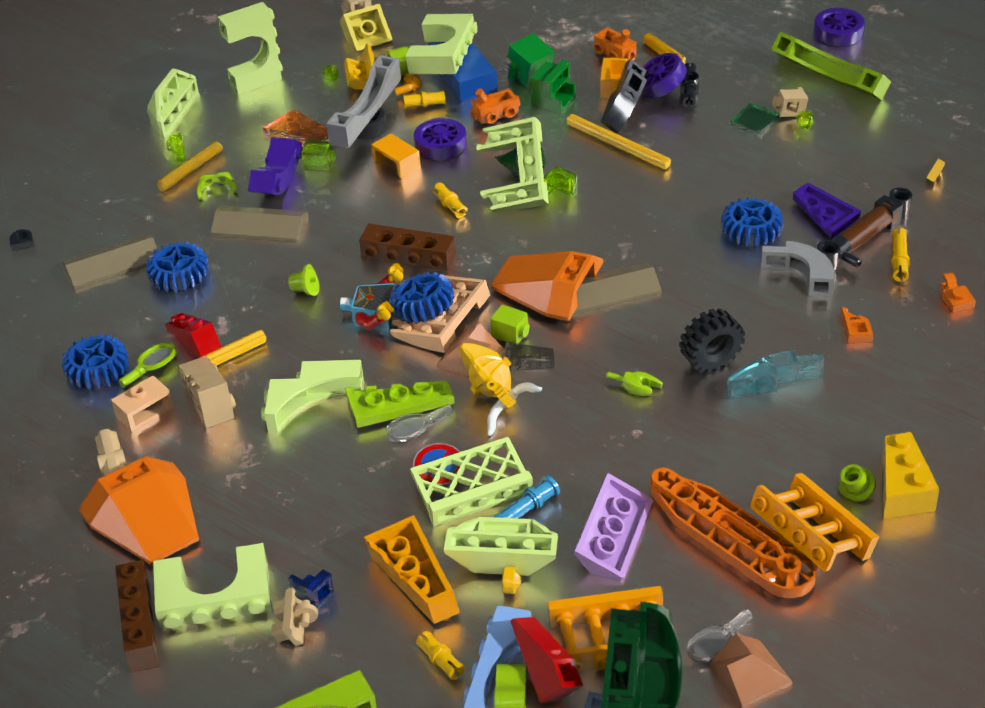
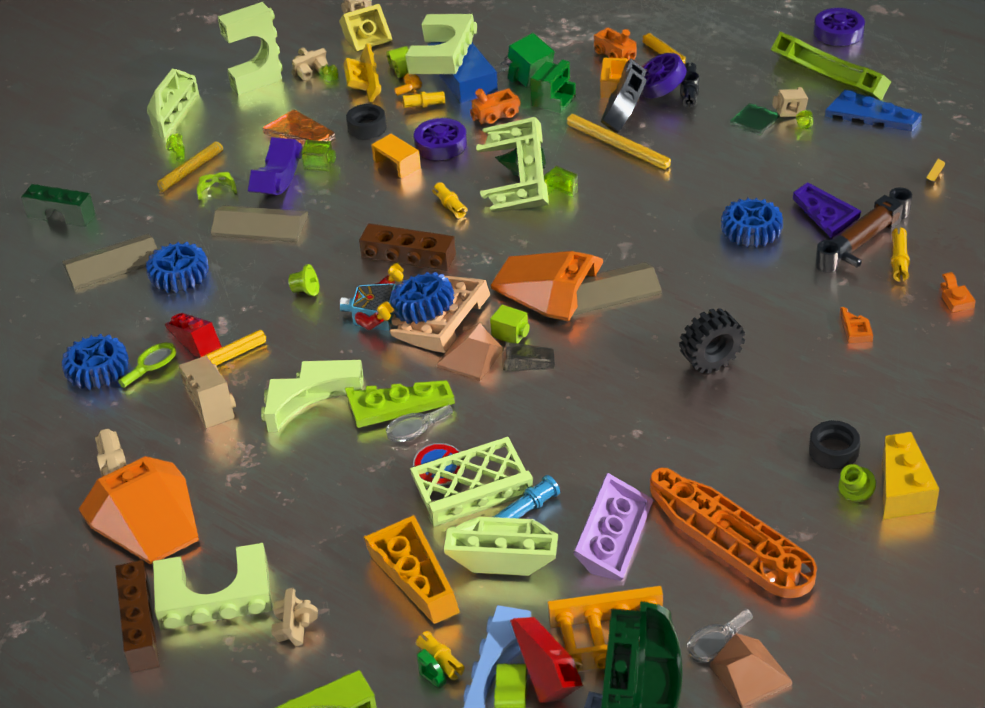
(21, 240): black tile -> none
(73, 205): none -> dark green arch
(142, 403): light nougat brick -> none
(307, 61): none -> tan hips
(312, 588): clear blue panel -> none
(346, 126): light grey arch -> none
(430, 669): none -> green tile
(492, 377): yellow helmet -> none
(510, 580): yellow tile -> none
(636, 382): lime hand -> none
(766, 373): clear light blue slope -> none
(805, 261): light grey arch -> none
(822, 508): light orange fence -> none
(834, 458): none -> black tyre
(872, 111): none -> blue wing

